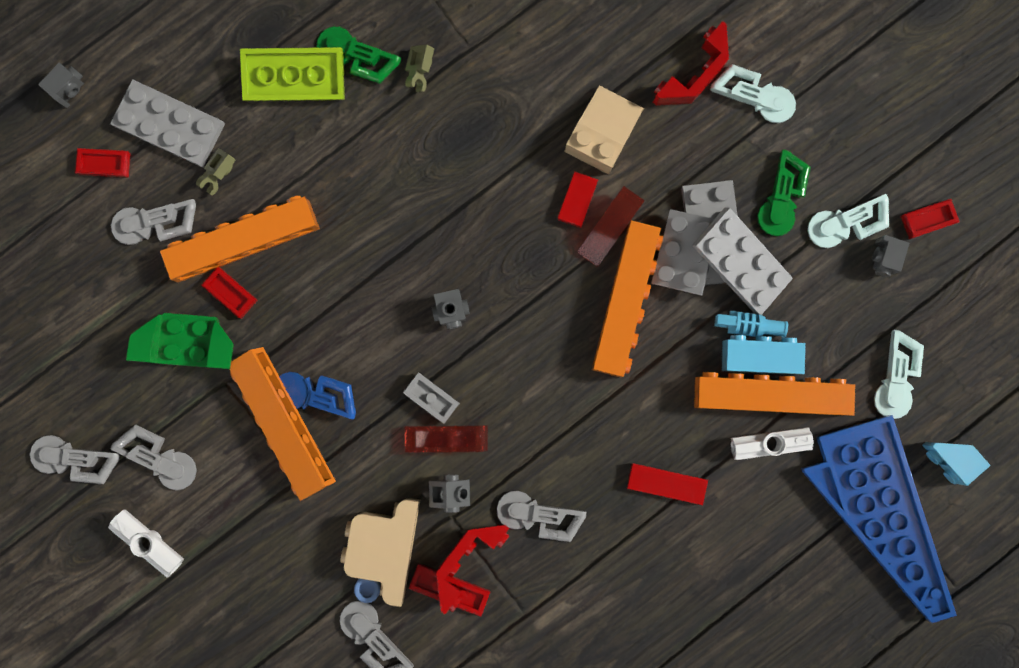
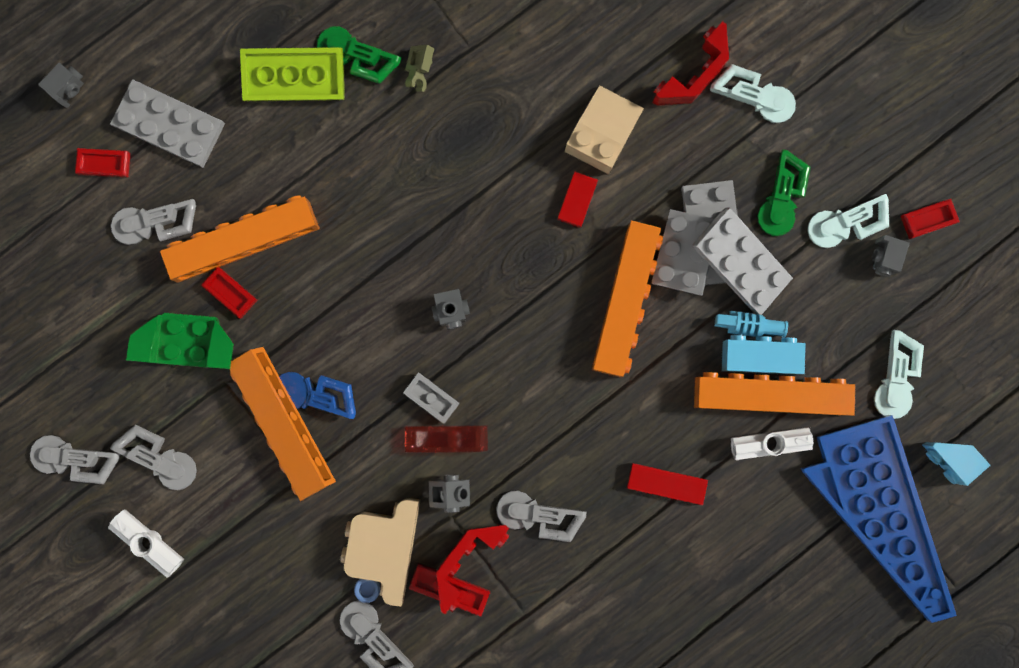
(216, 168): olive plate -> none
(610, 226): clear red slope -> none

